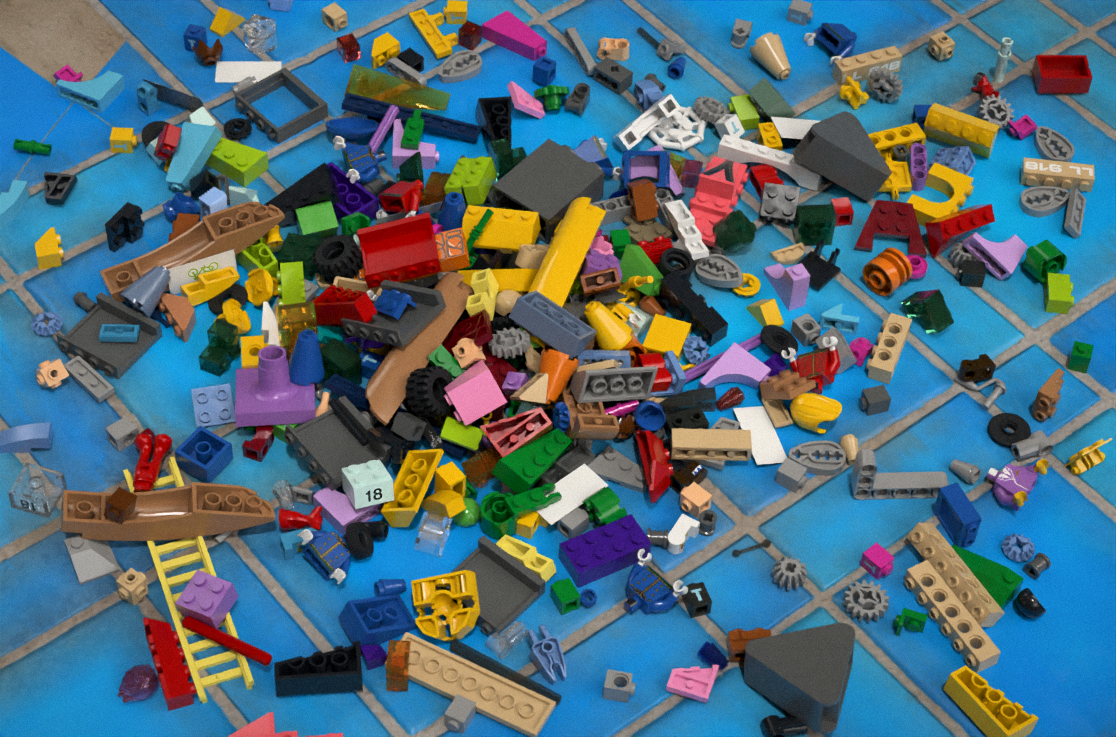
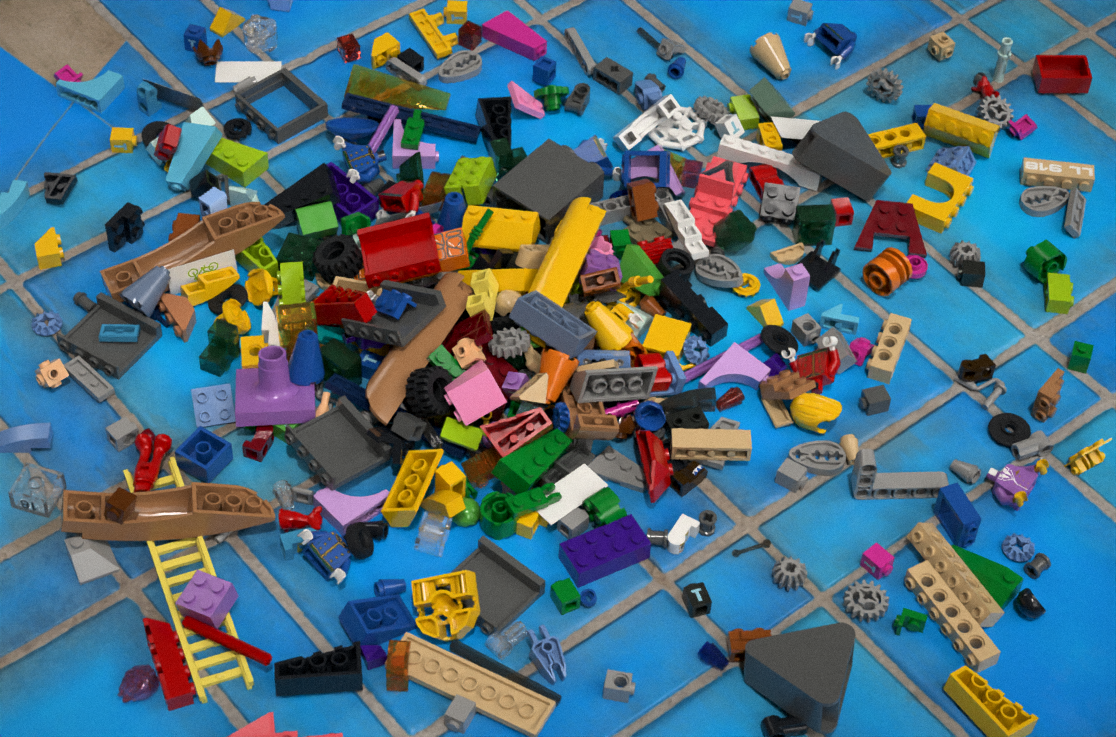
(32, 147): green pin -> none
(132, 586): tan brick -> none
(180, 204): blue hair -> none
(273, 239): yellow piece -> none
(334, 17): tan brick -> none
(348, 422): black bar -> none
(367, 484): light aqua brick -> none
(528, 556): light yellow slope -> none
(615, 49): light nougat piece -> none
(650, 590): blue torso -> none
(693, 682): bright pink wing -> none
(695, 499): light nougat brick -> none
(741, 32): light grey piece -> none
(764, 439): white sticker -> none
(852, 92): yellow hips -> none
(862, 65): tan brick -> none
(899, 179): yellow plate -> none
(918, 166): medium lavender beam -> none
(930, 308): clear green brick -> none
(952, 227): red wedge -> none
(998, 257): lavender arch -> none
(1047, 140): light grey piece -> none

